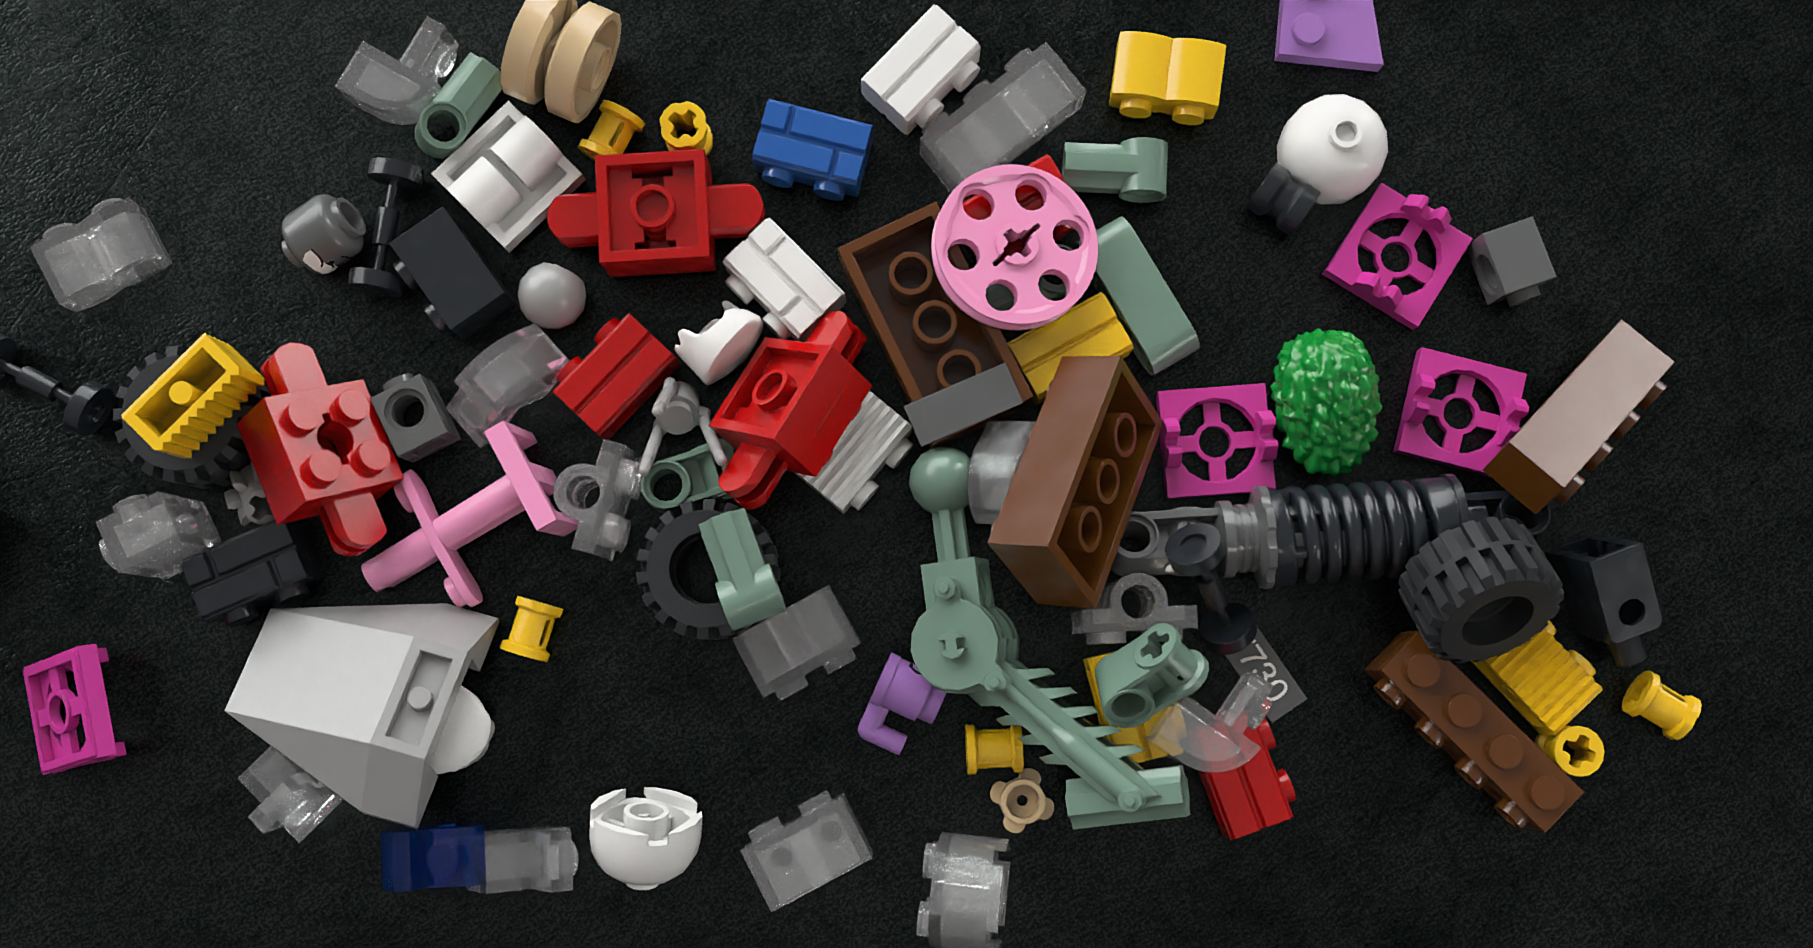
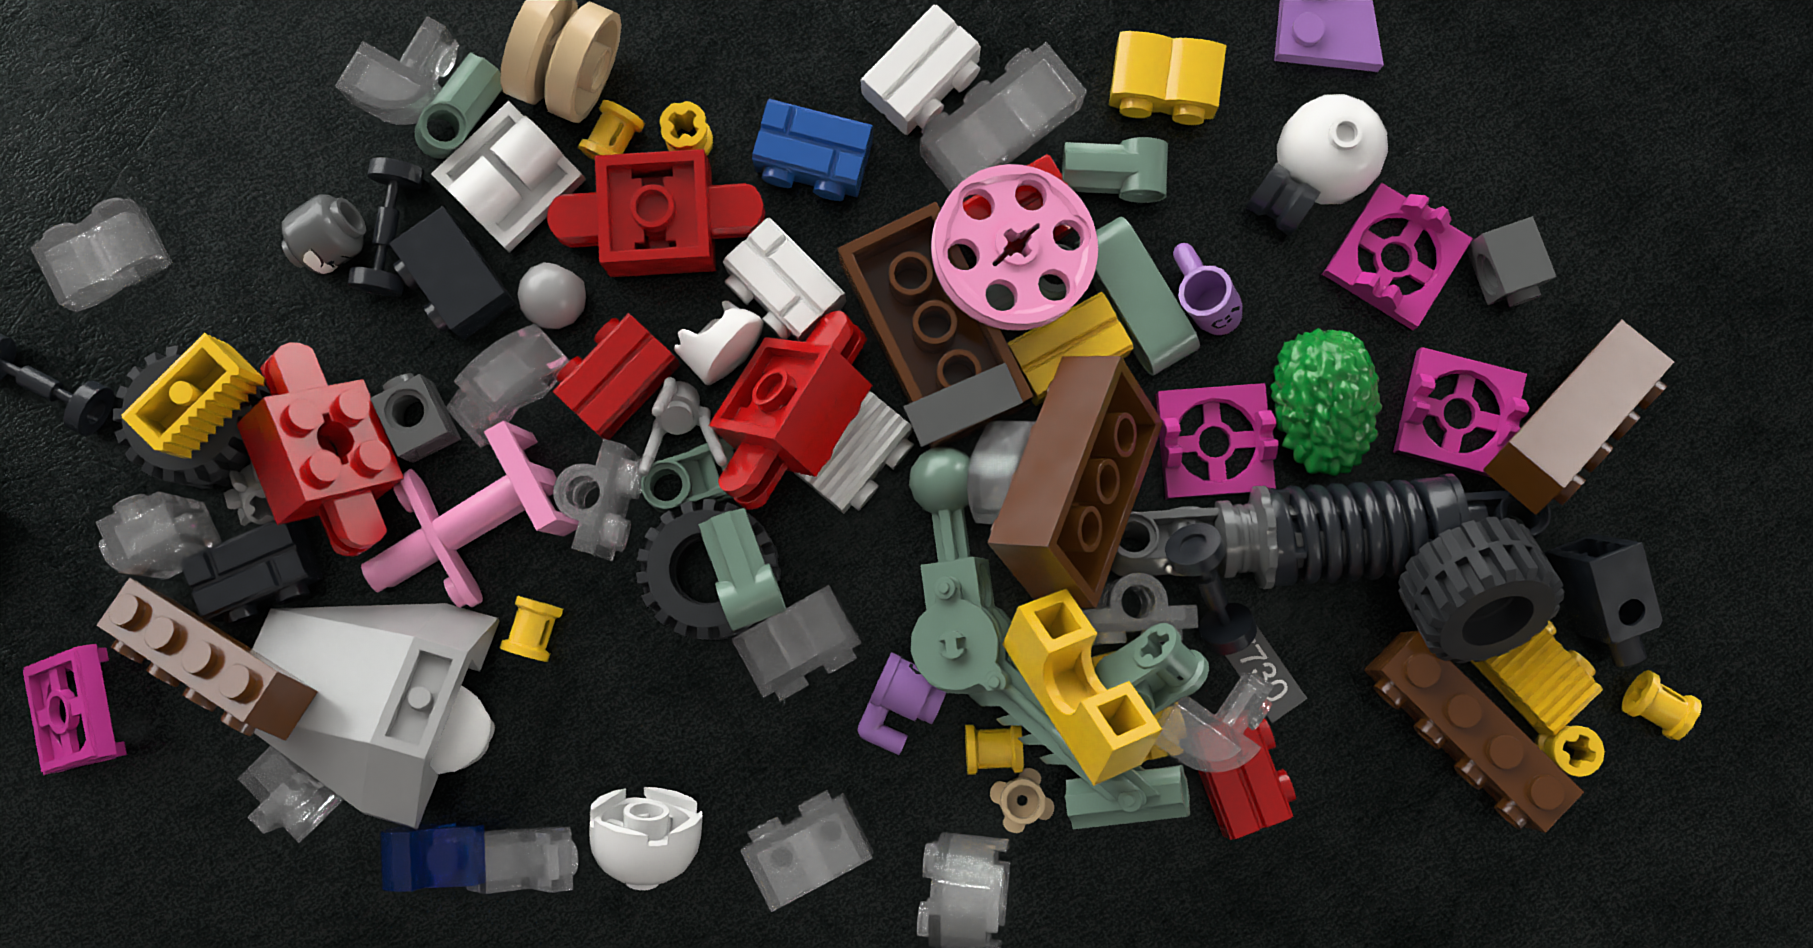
(207, 660): none -> brick
(1101, 726): none -> yellow arch
(1207, 293): none -> medium lavender piece

